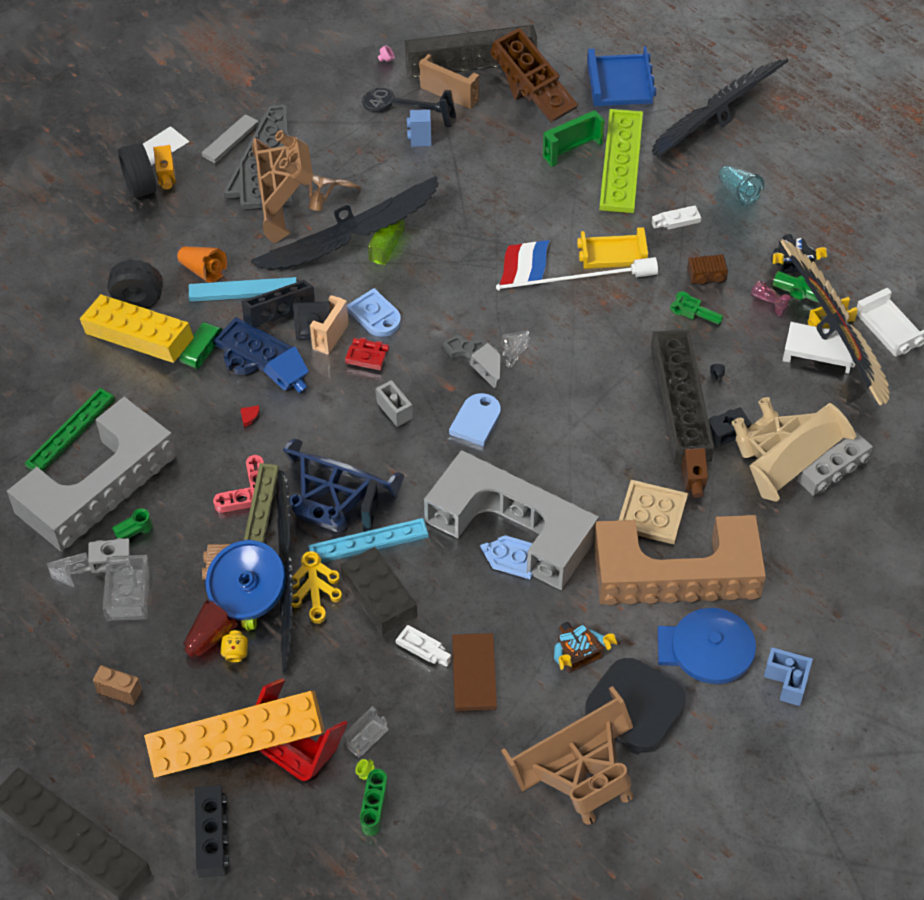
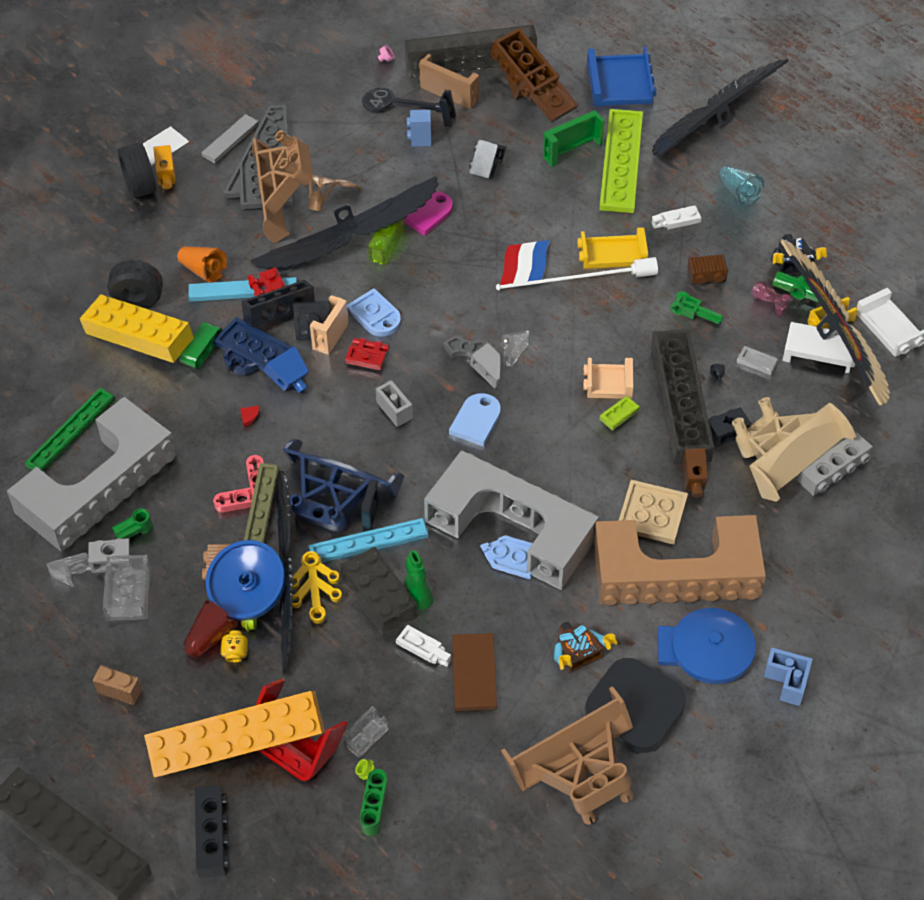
(269, 279): none -> red plate
(416, 581): none -> green piece
(431, 214): none -> dark pink tile
(486, 158): none -> brick
(609, 380): none -> light nougat panel
(619, 413): none -> lime plate
(757, 360): none -> light grey tile

